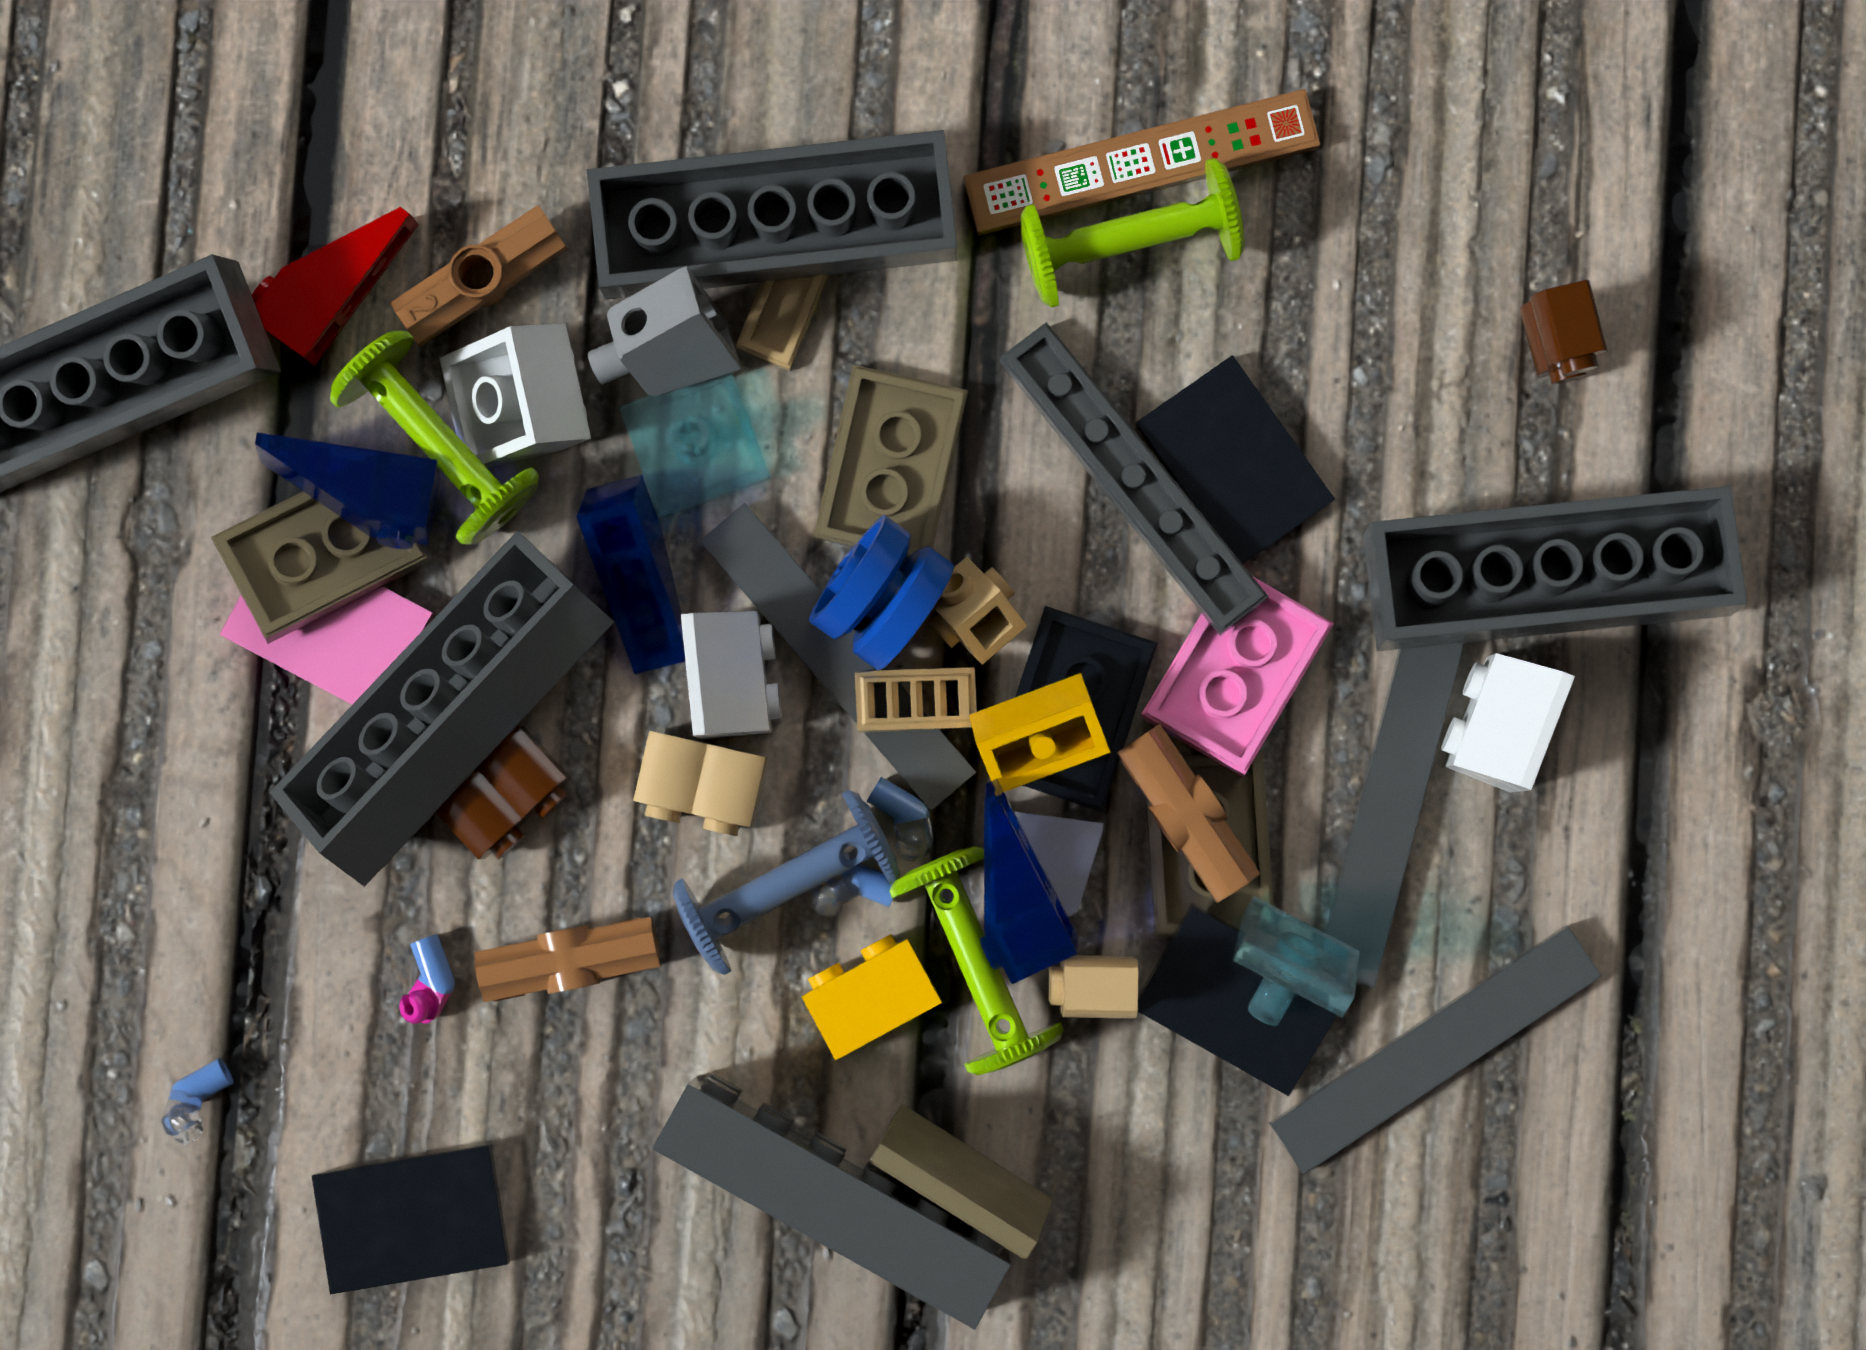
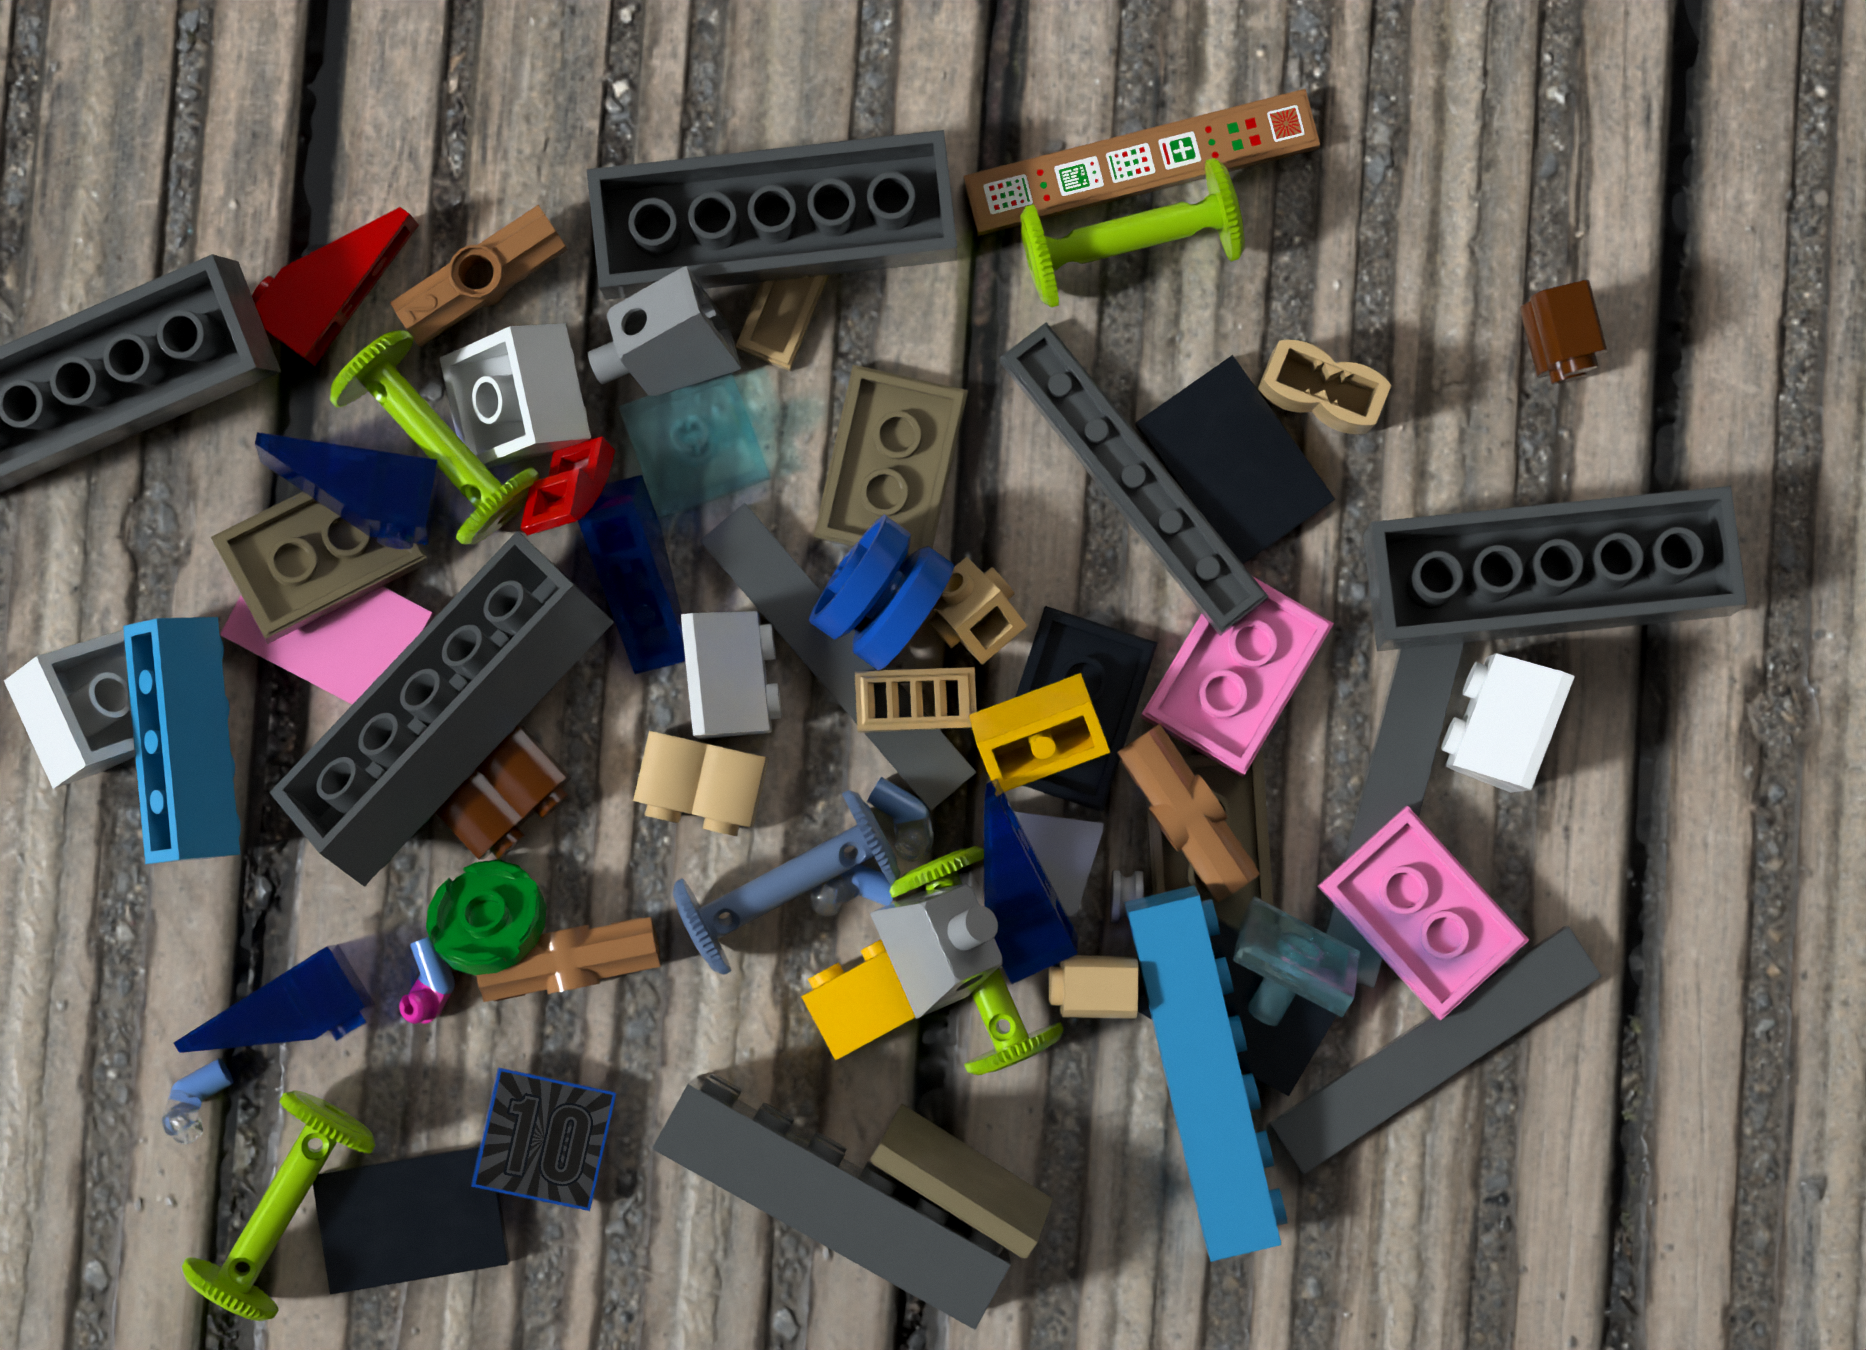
(77, 708): none -> white slope
(182, 739): none -> dark azure brick
(277, 1207): none -> lime hose
(299, 1005): none -> clear blue slope
(486, 917): none -> green tile
(543, 1139): none -> tile
(571, 487): none -> red slope
(939, 945): none -> light grey torso
(1124, 890): none -> light grey bush
(1204, 1072): none -> dark azure brick
(1338, 394): none -> tan brick
(1423, 913): none -> bright pink tile

